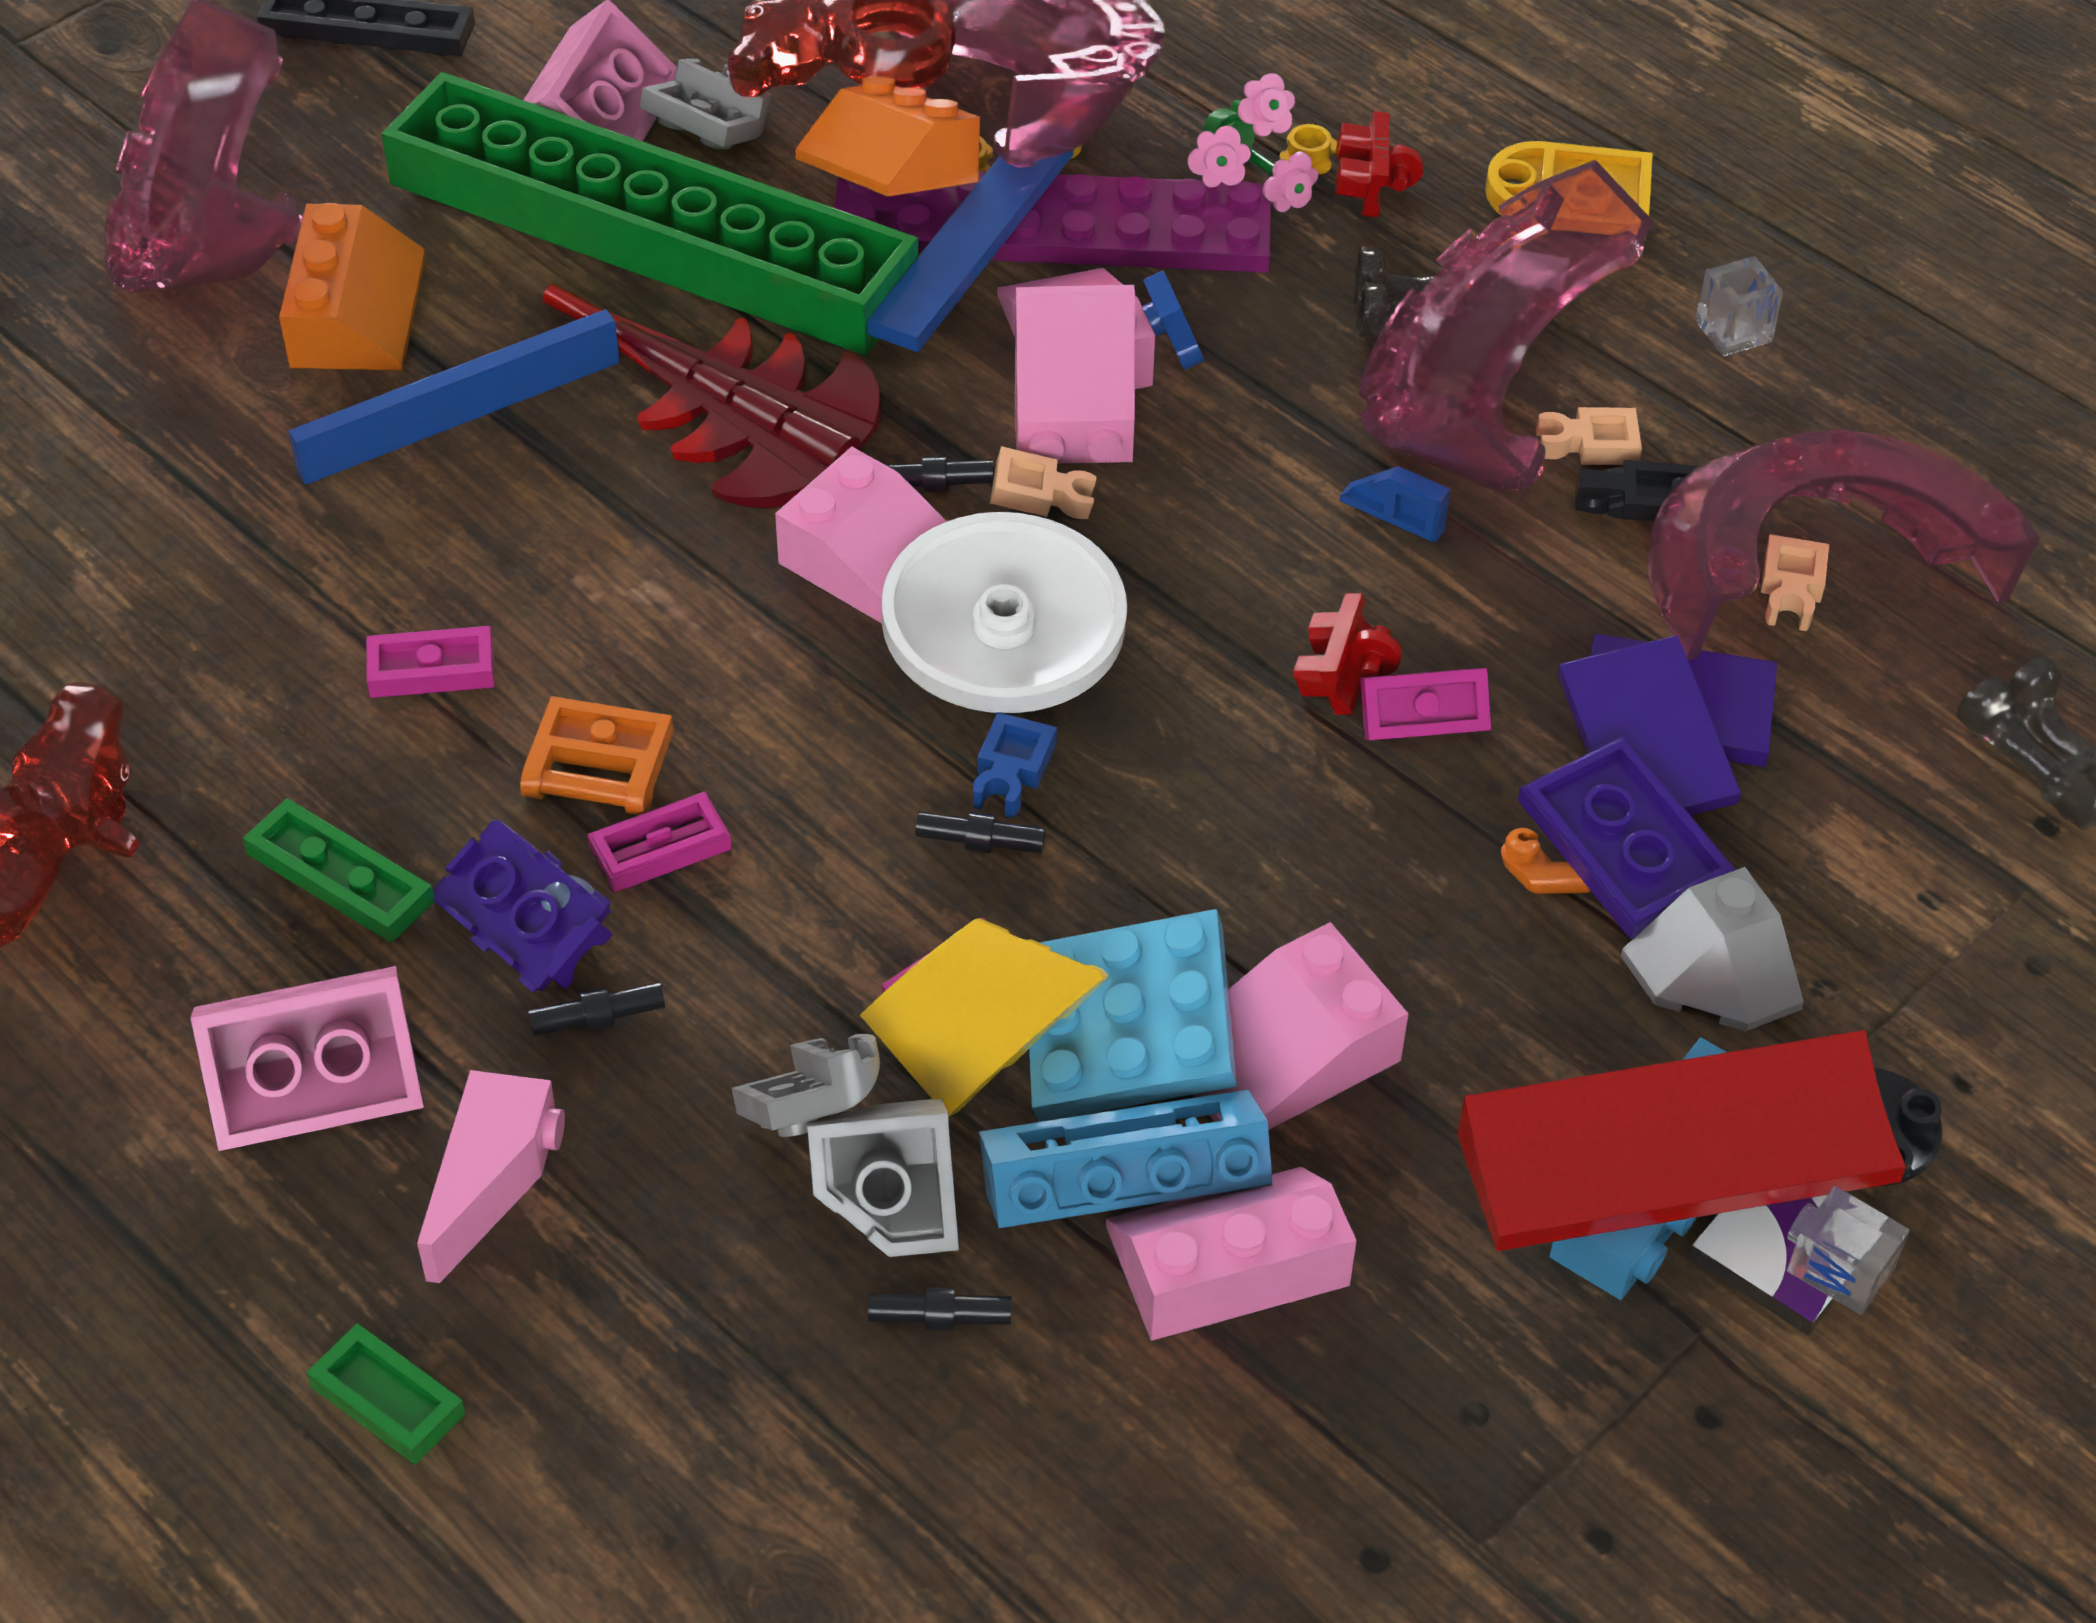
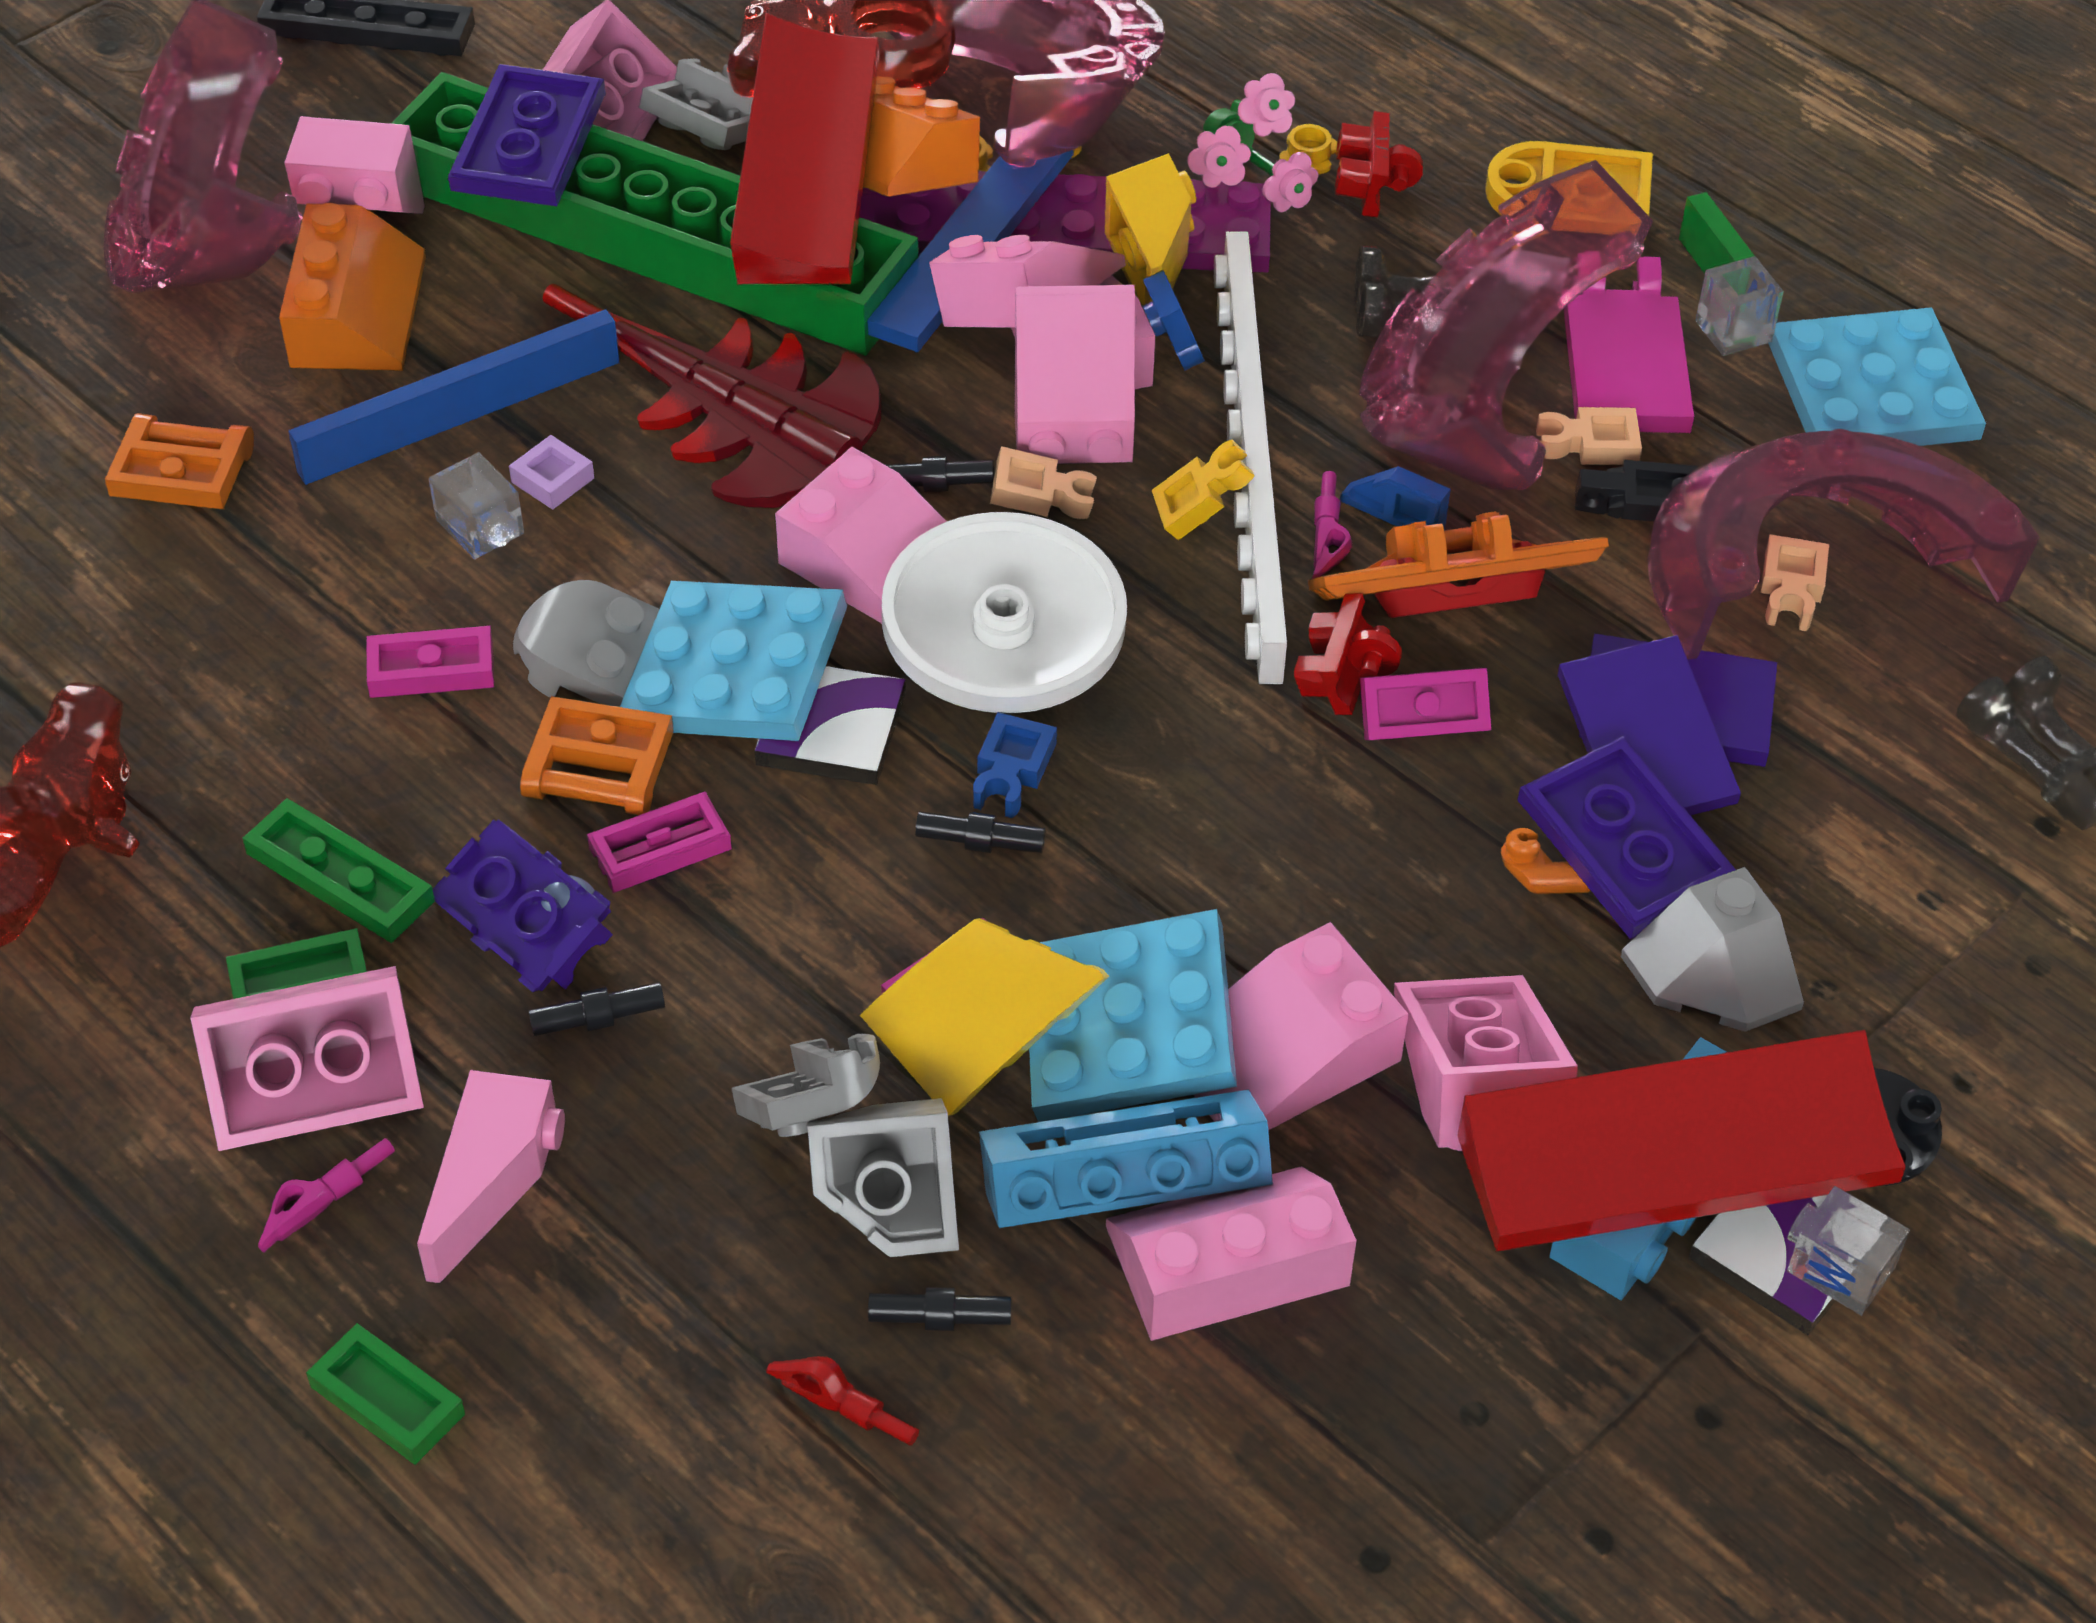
(178, 462): none -> orange plate
(296, 963): none -> green tile
(317, 1195): none -> dark pink hand
(354, 165): none -> bright pink slope
(476, 505): none -> clear brick
(527, 135): none -> dark purple tile
(551, 472): none -> lavender plate
(584, 640): none -> light grey slope
(737, 658): none -> medium azure plate
(804, 156): none -> red arch
(826, 1386): none -> red hand
(844, 730): none -> tile
(980, 278): none -> bright pink slope
(1150, 220): none -> yellow slope
(1196, 489): none -> yellow plate
(1247, 427): none -> white plate
(1327, 528): none -> dark pink hand
(1420, 567): none -> orange piece
(1474, 1041): none -> bright pink slope
(1631, 351): none -> dark pink tile
(1709, 234): none -> green tile
(1877, 377): none -> medium azure plate

